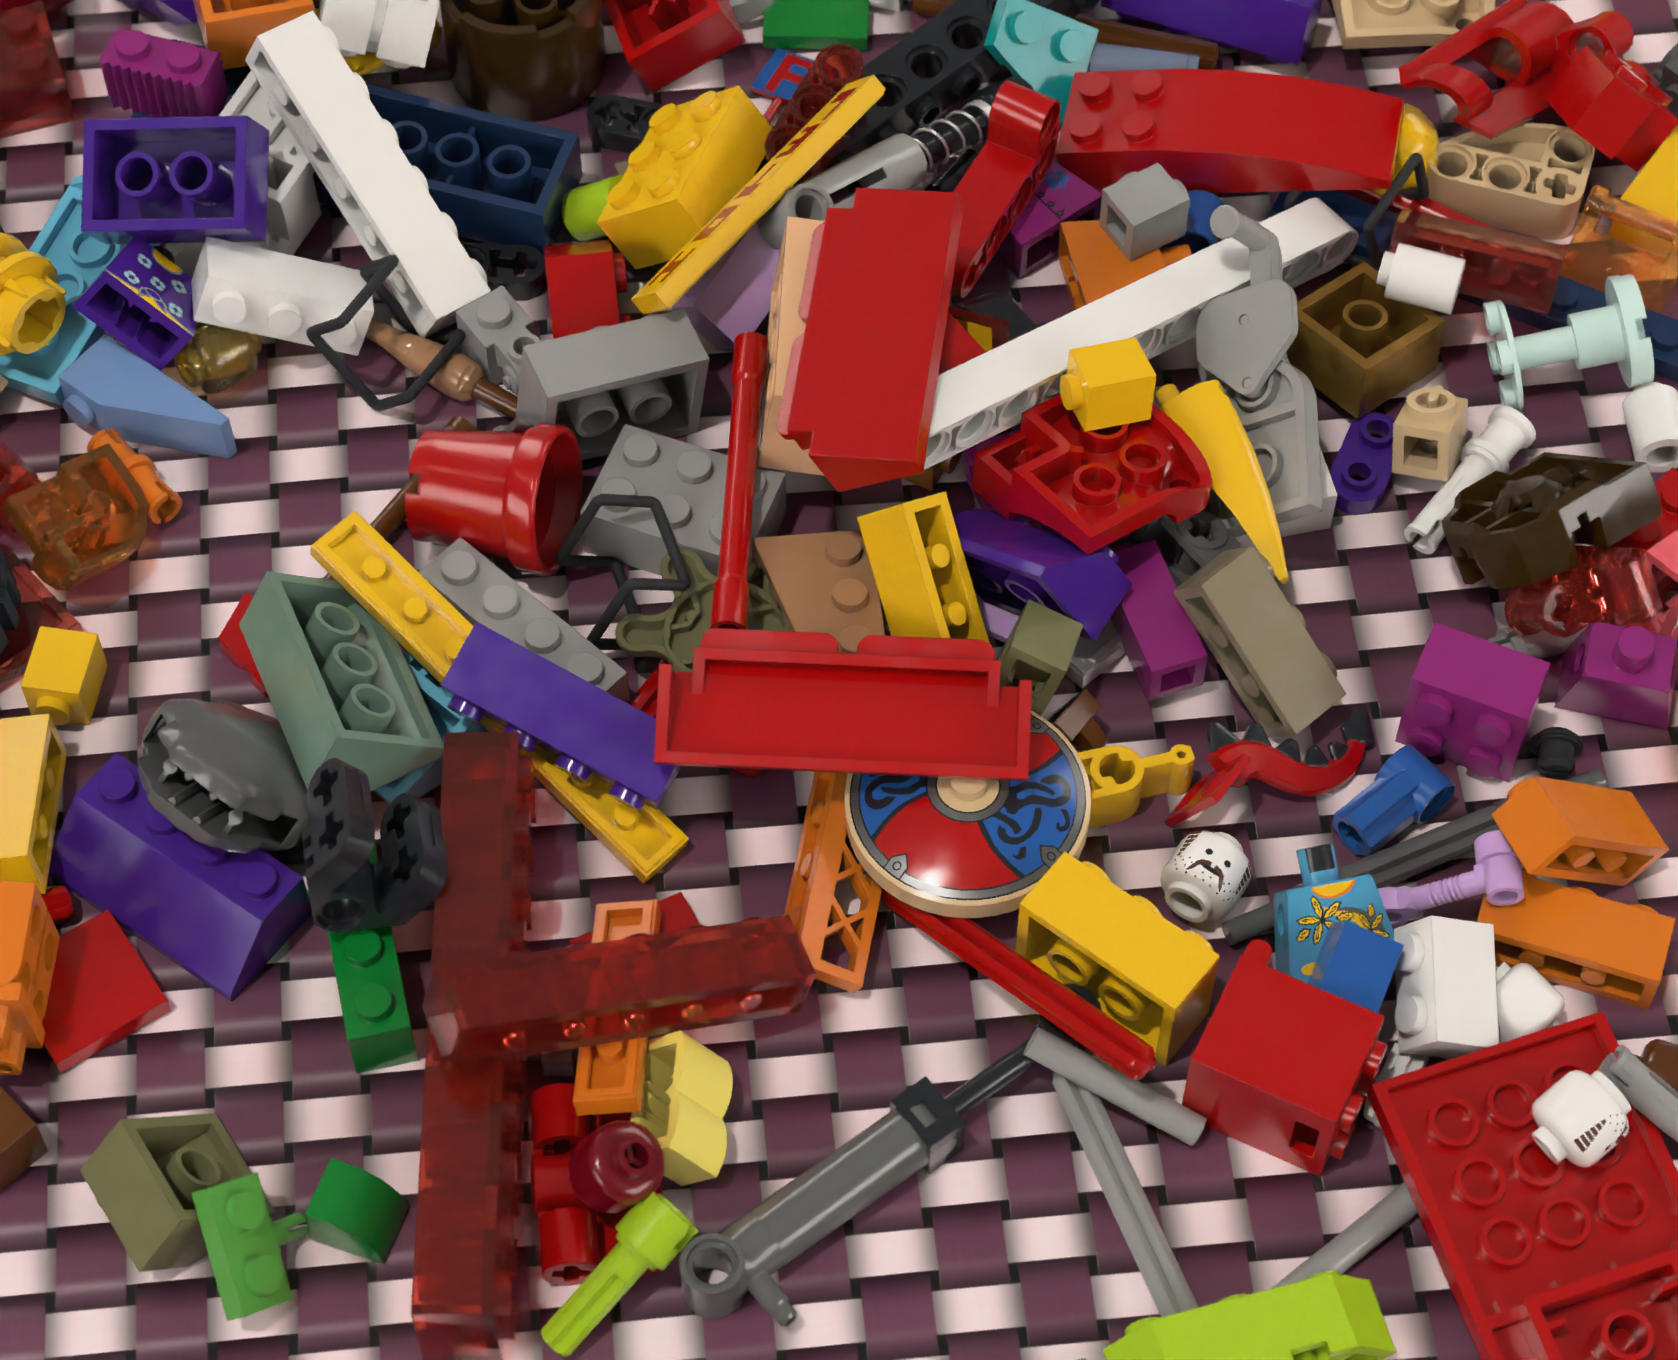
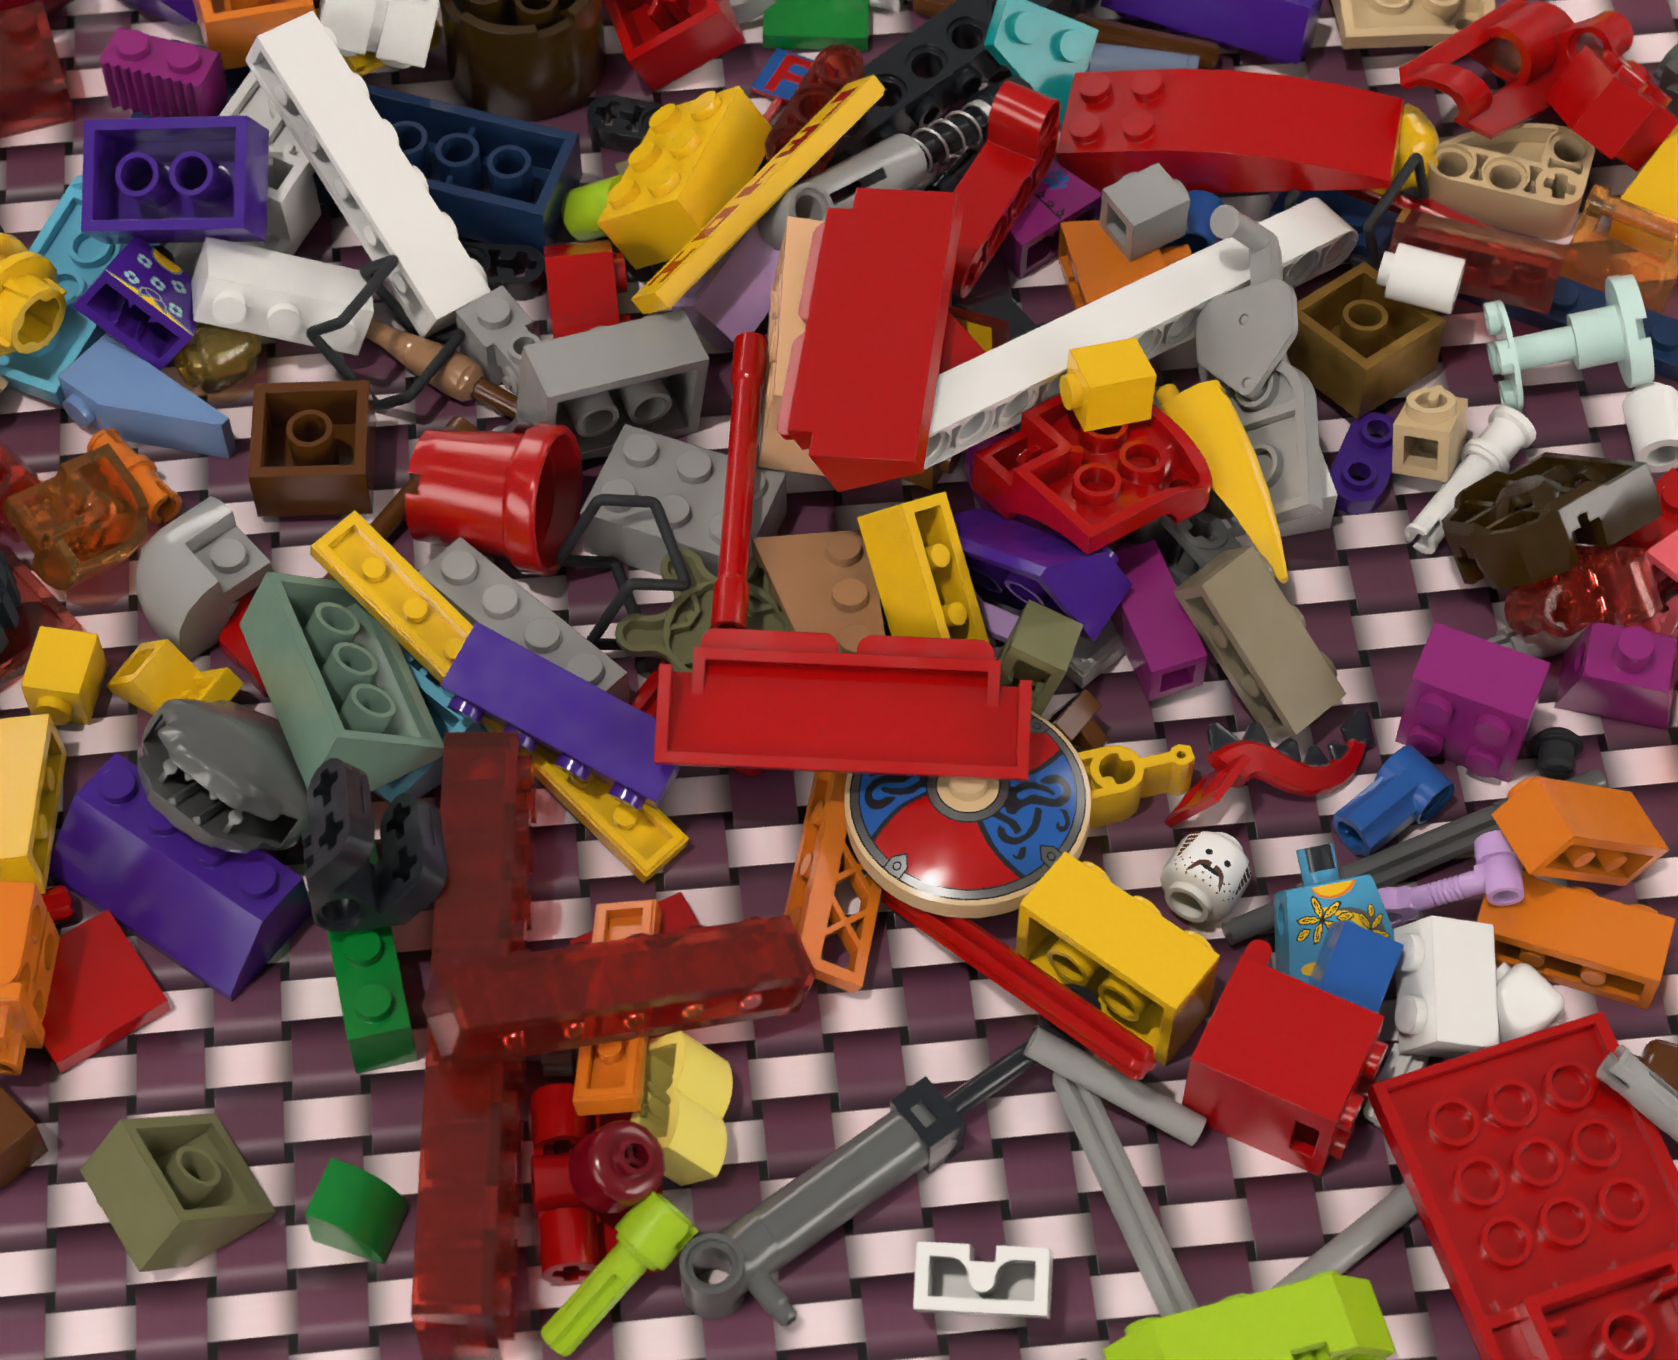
(163, 673): none -> yellow slope
(194, 573): none -> light grey brick
(246, 1244): bright green plate -> none
(312, 448): none -> reddish brown brick
(956, 1284): none -> white brick
(1580, 1118): white head -> none

